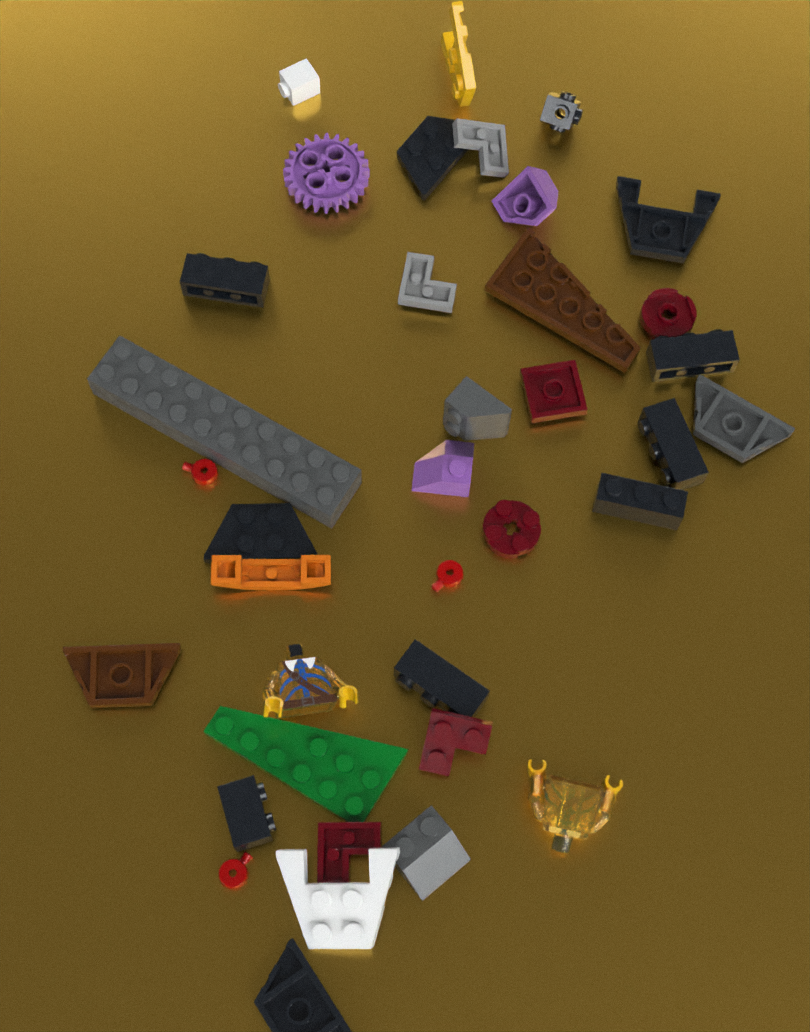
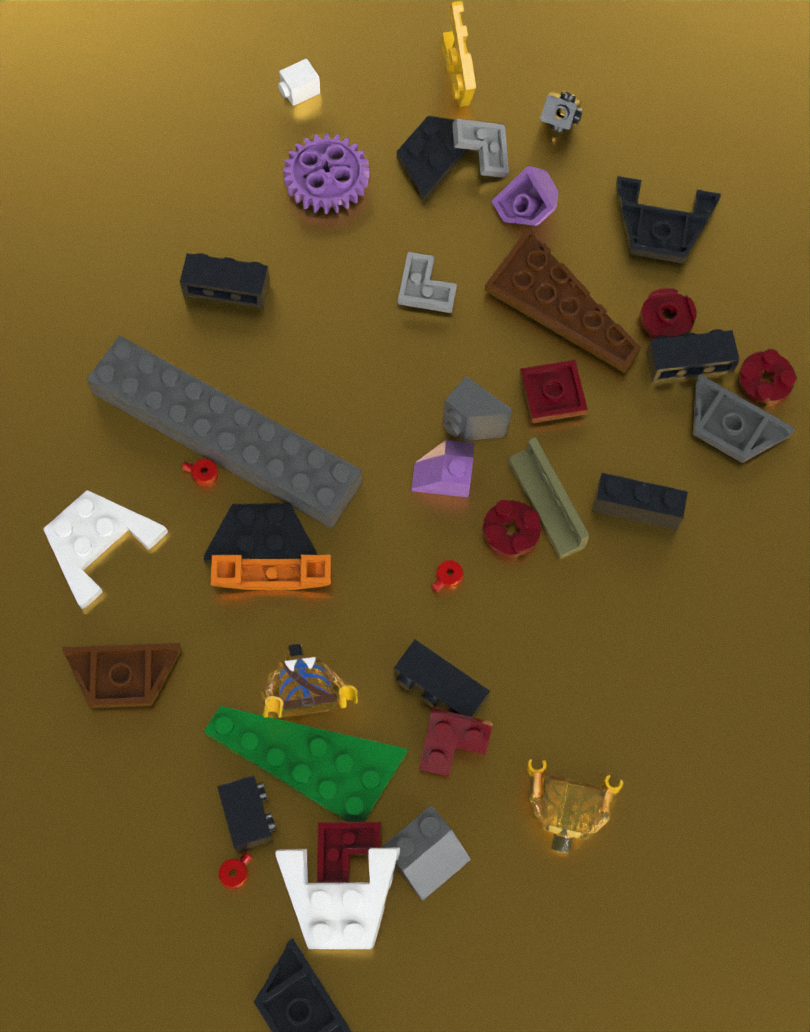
(87, 531): none -> white wing
(549, 499): none -> olive fence
(672, 445): black brick -> none
(770, 363): none -> dark red plate

